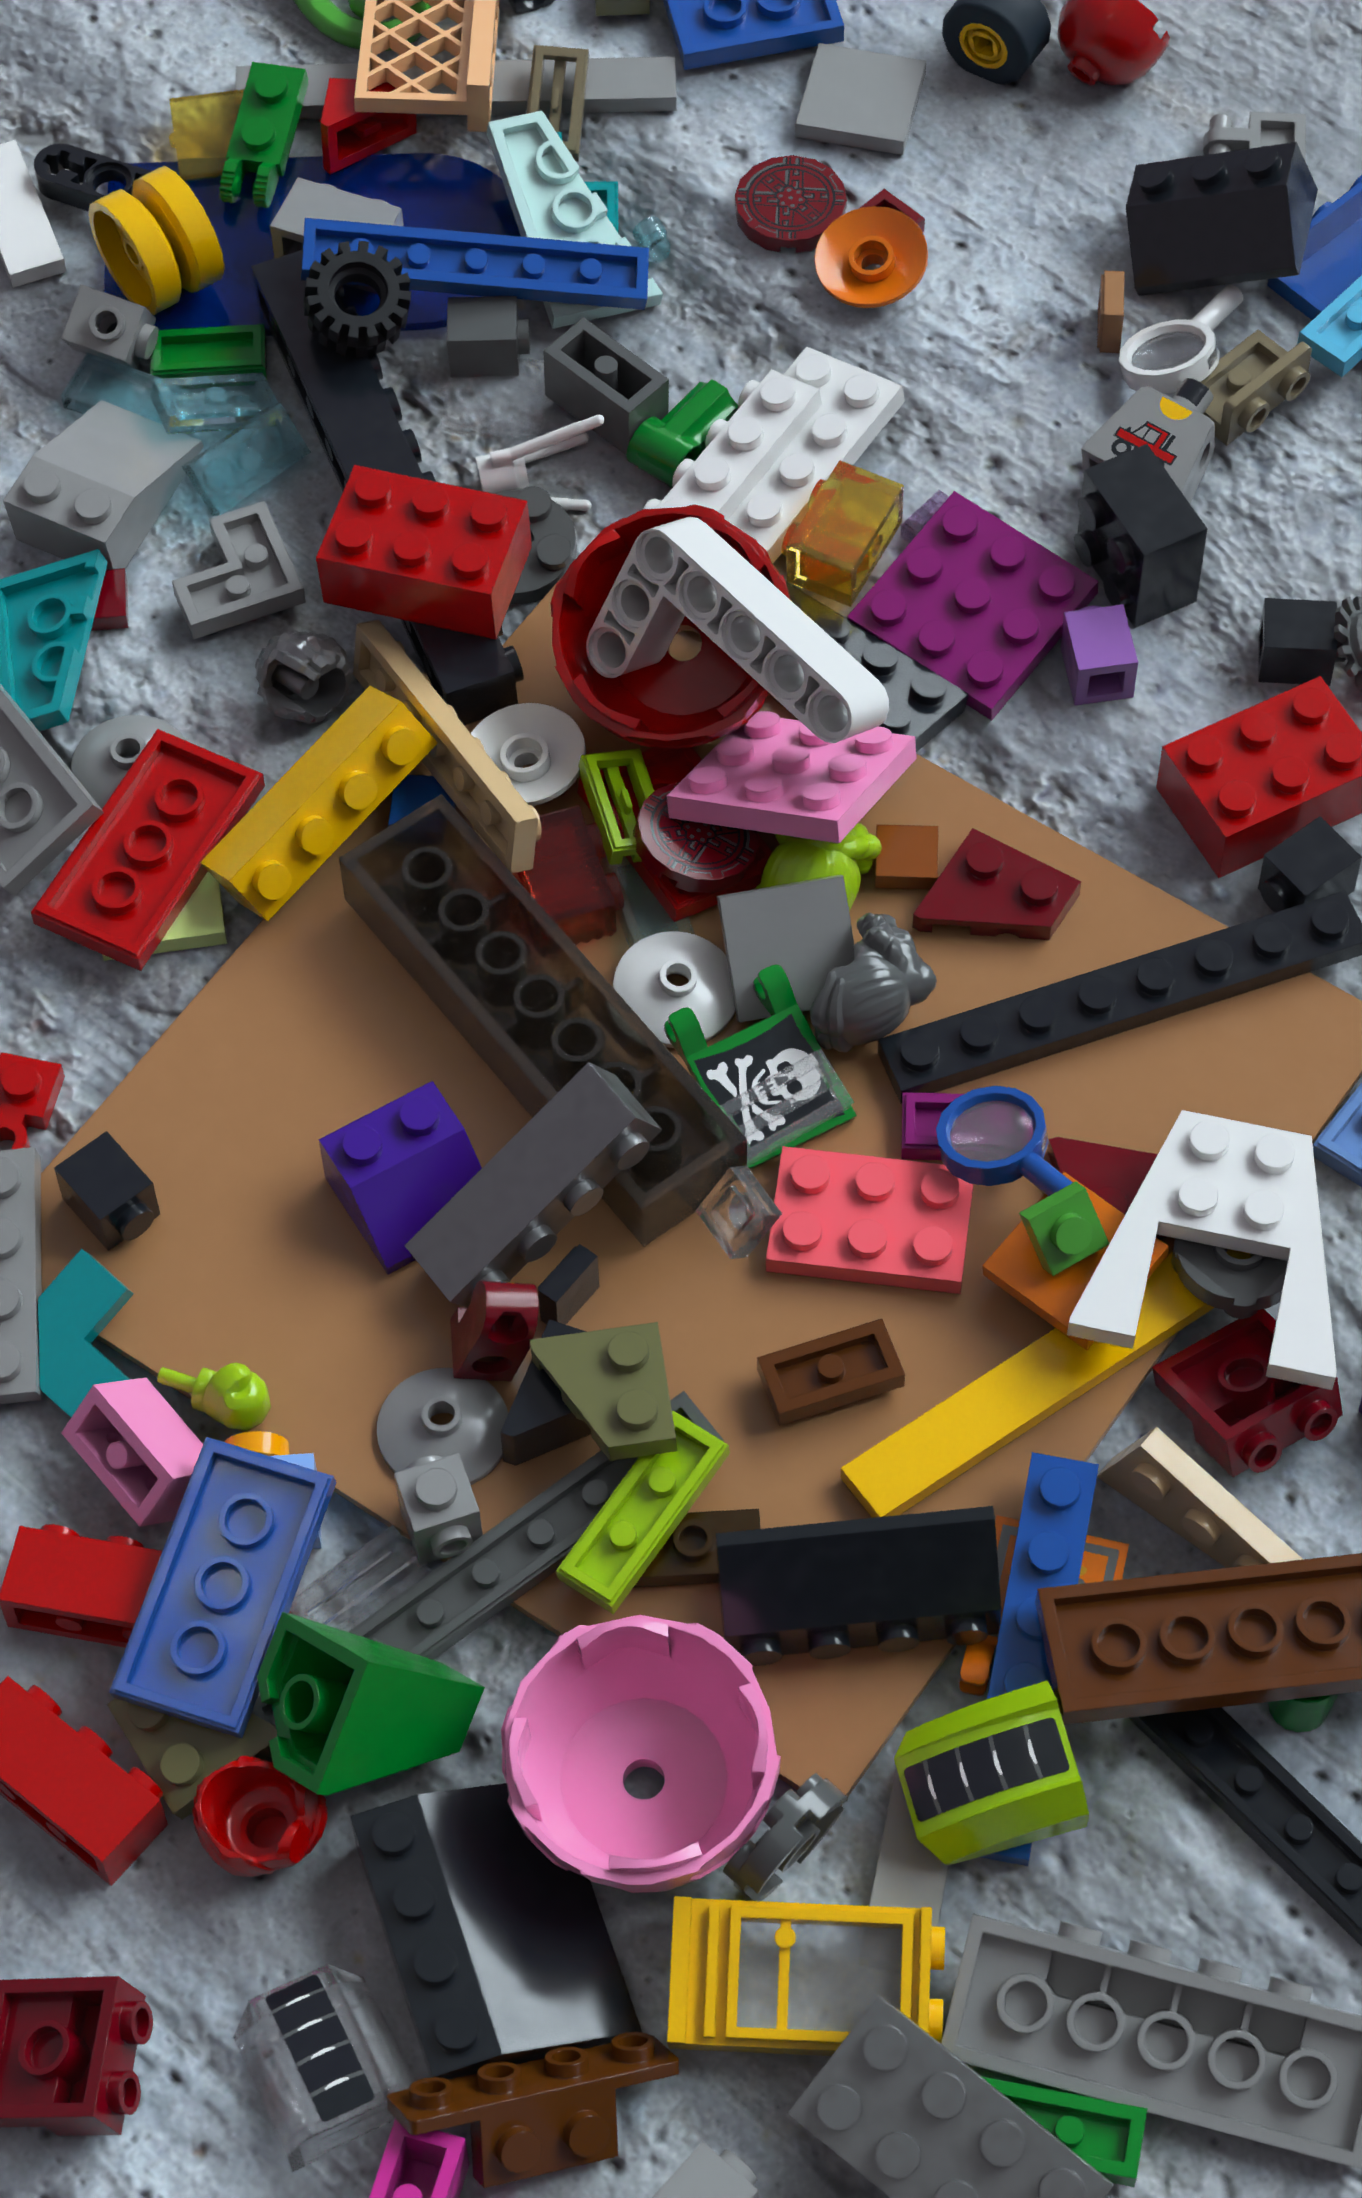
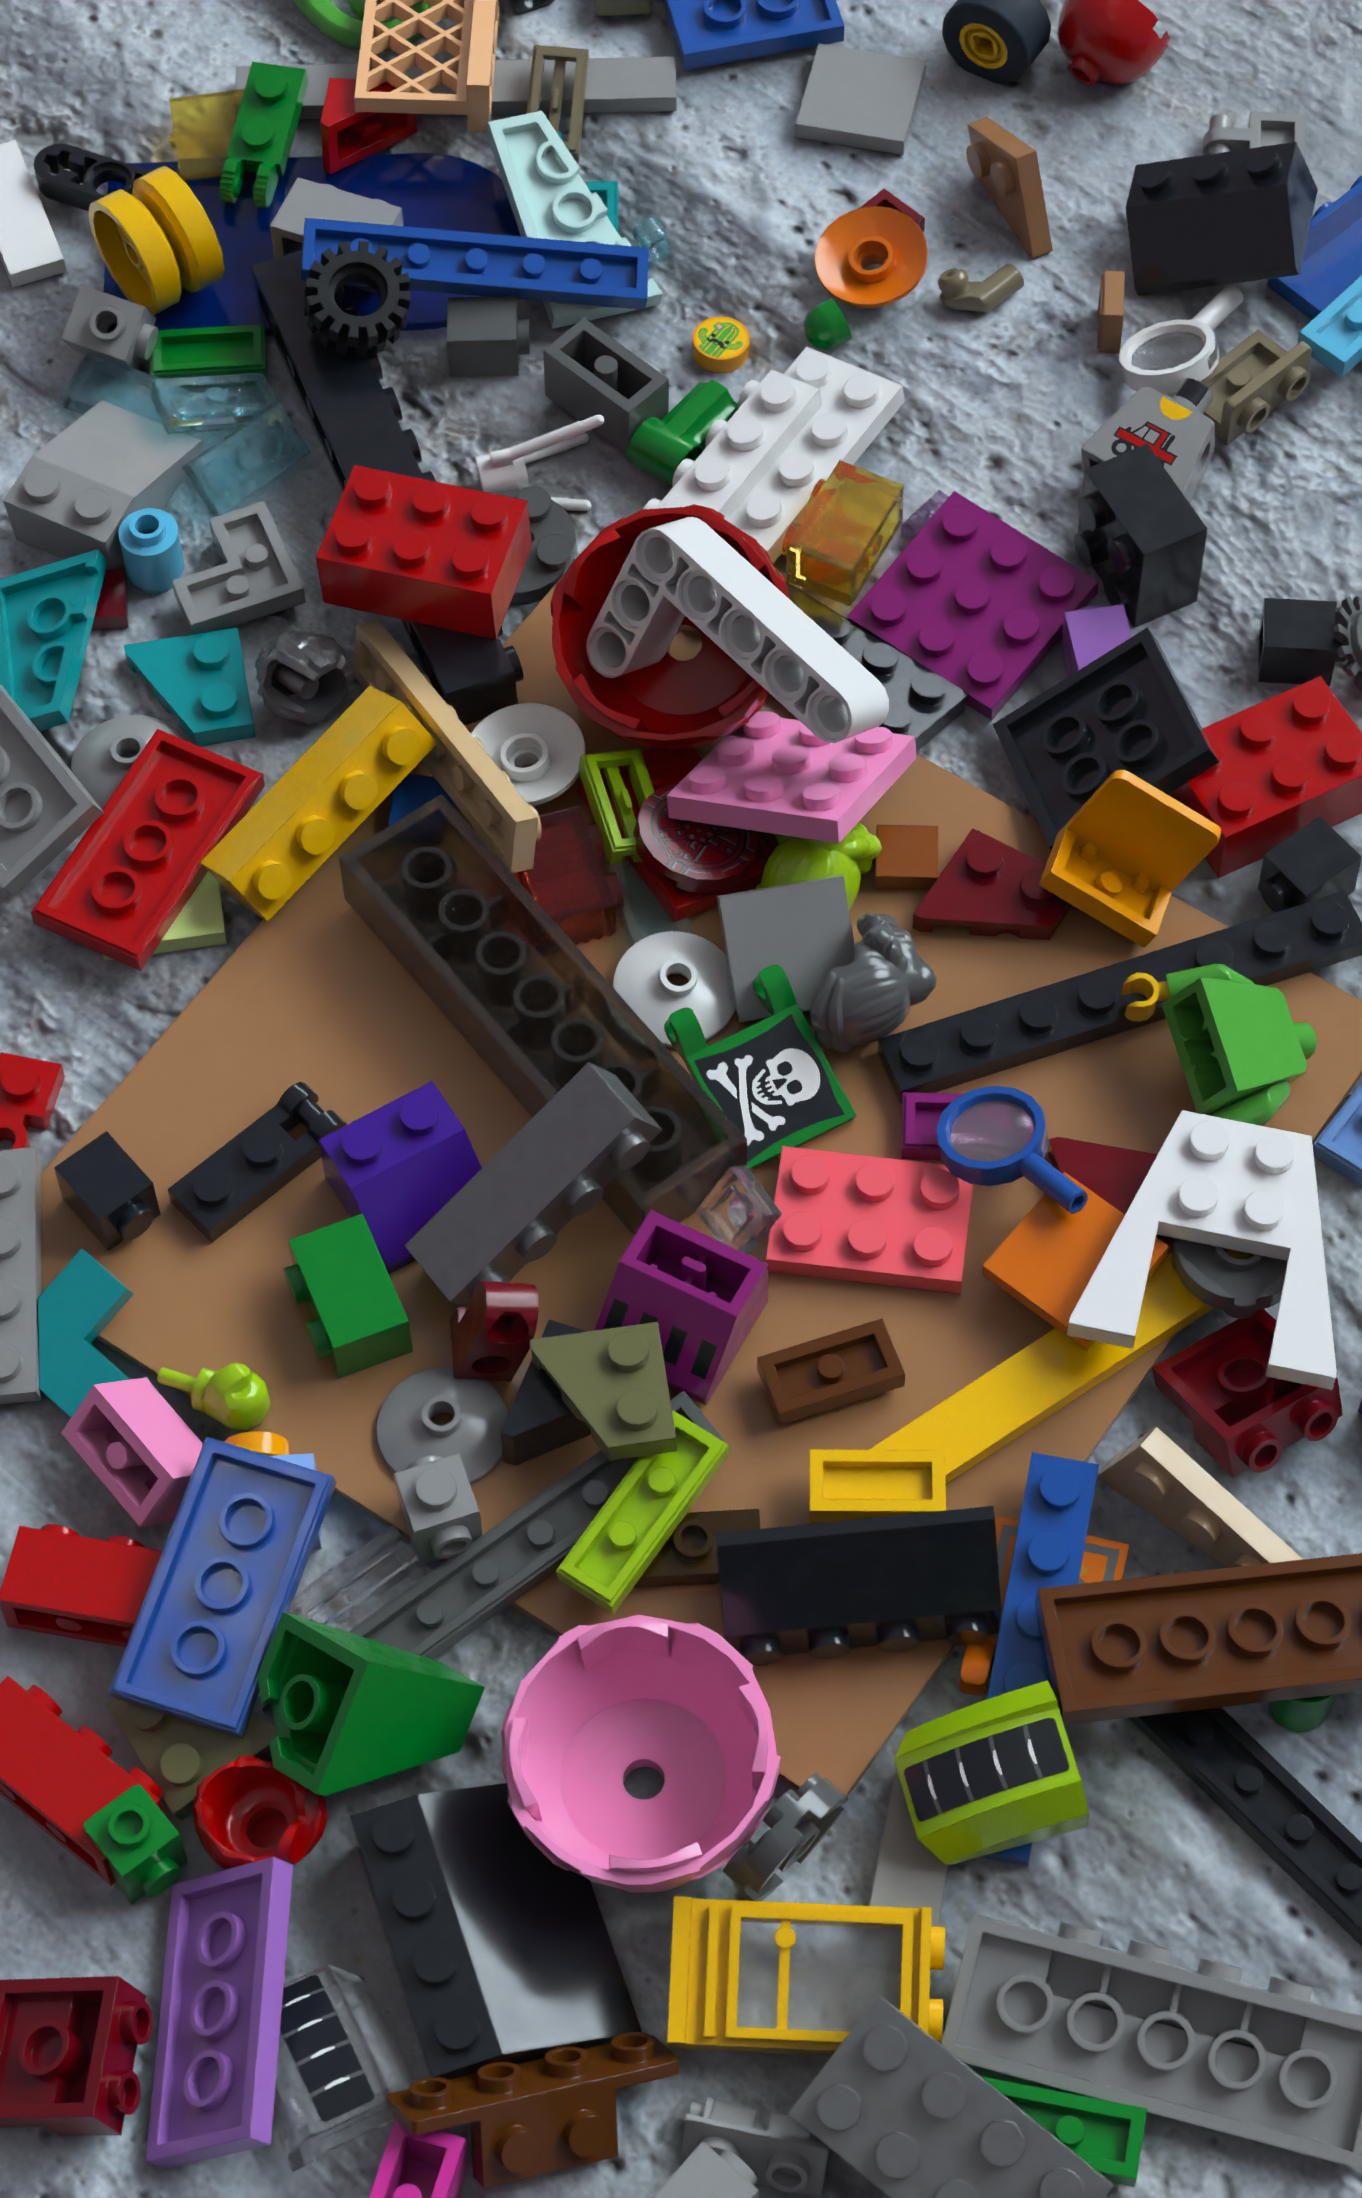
(138, 1844): none -> green bracket
(151, 550): none -> medium azure brick
(198, 682): none -> teal wing
(220, 2014): none -> medium lavender plate
(254, 1163): none -> black plate
(349, 1296): none -> green brick
(569, 1286): black tile -> none
(697, 1293): none -> magenta slope
(720, 344): none -> tile
(781, 2157): none -> light grey hinge
(788, 202): dark red tile -> none
(826, 326): none -> green hinge
(828, 1082): clear tile -> none
(874, 1483): none -> yellow tile
(979, 296): none -> dark tan arm
(1012, 180): none -> medium nougat wing
(1064, 1228): bright green plate -> none
(1104, 719): none -> black plate
(1127, 855): none -> light orange bracket
(1229, 1038): none -> bright green torso

